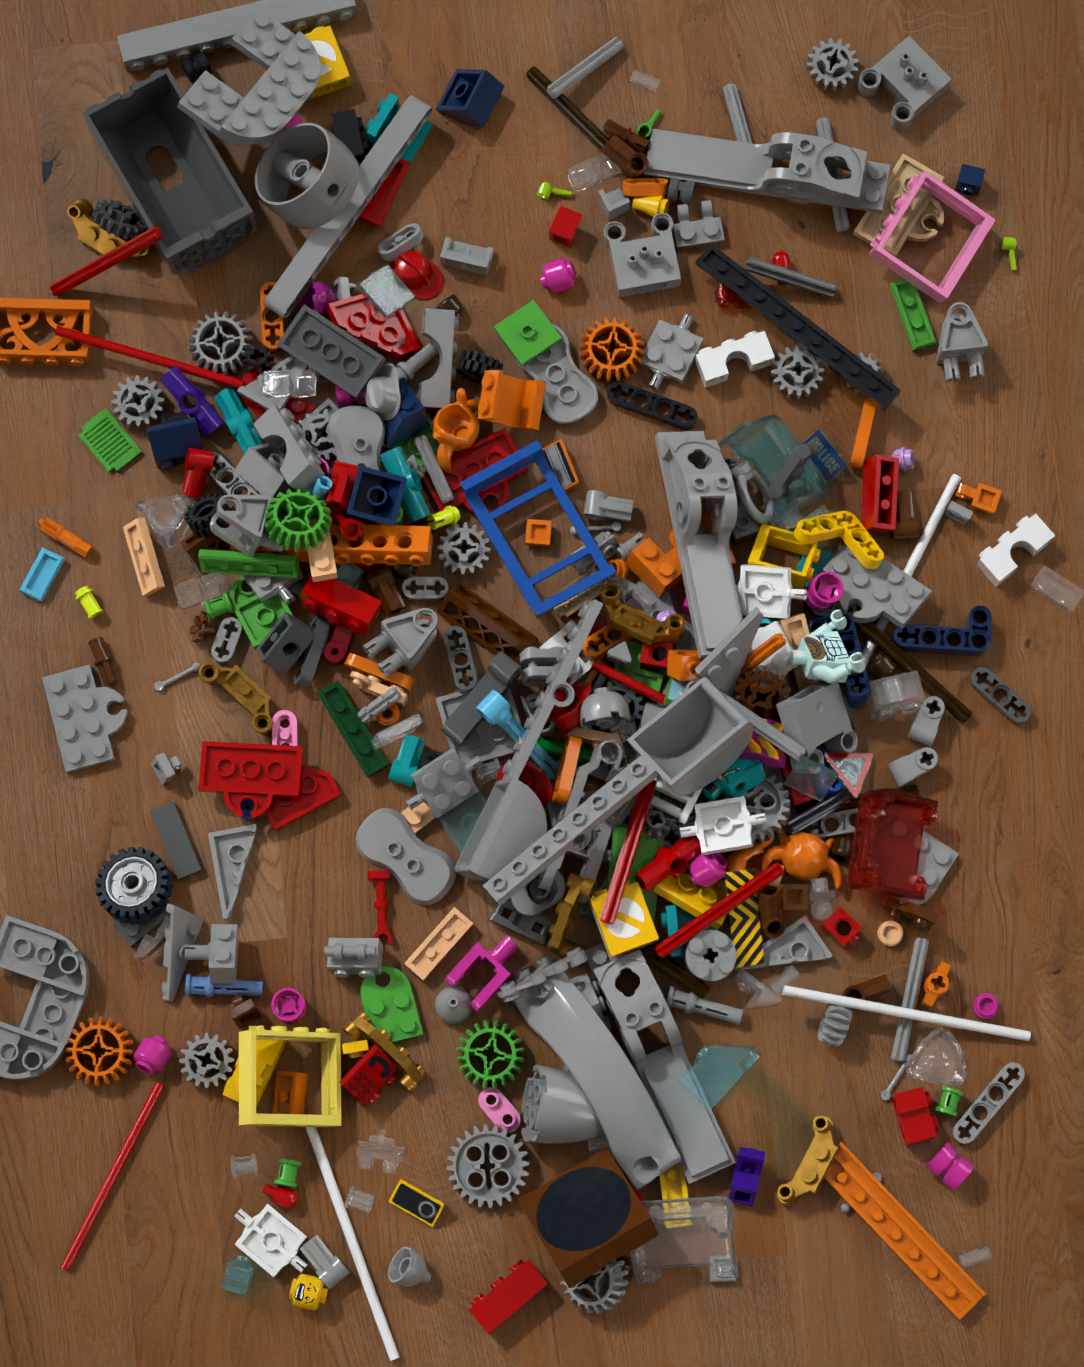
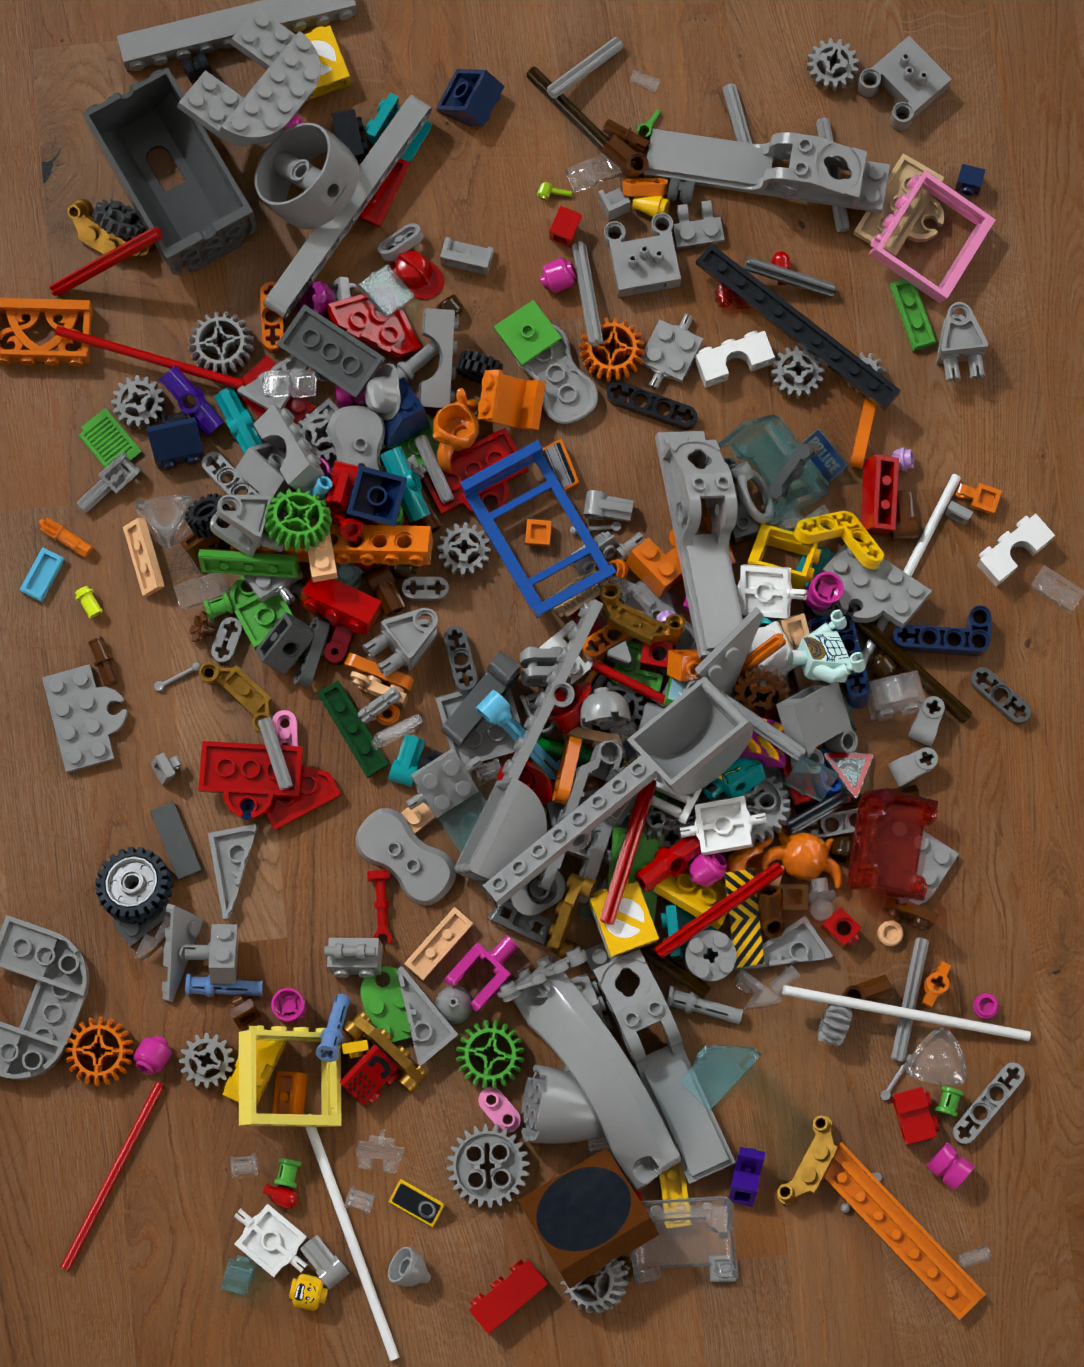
(113, 478): none -> light grey connector
(197, 465): red piece -> none
(253, 354): black gear -> none
(275, 753): none -> light grey axle
(332, 1035): none -> medium blue pin
(427, 1025): none -> light grey wing
(449, 515): neon yellow pin -> none
(473, 606): reddish brown fence -> none
(587, 294): none -> light grey axle
(1009, 244): lime hand -> none

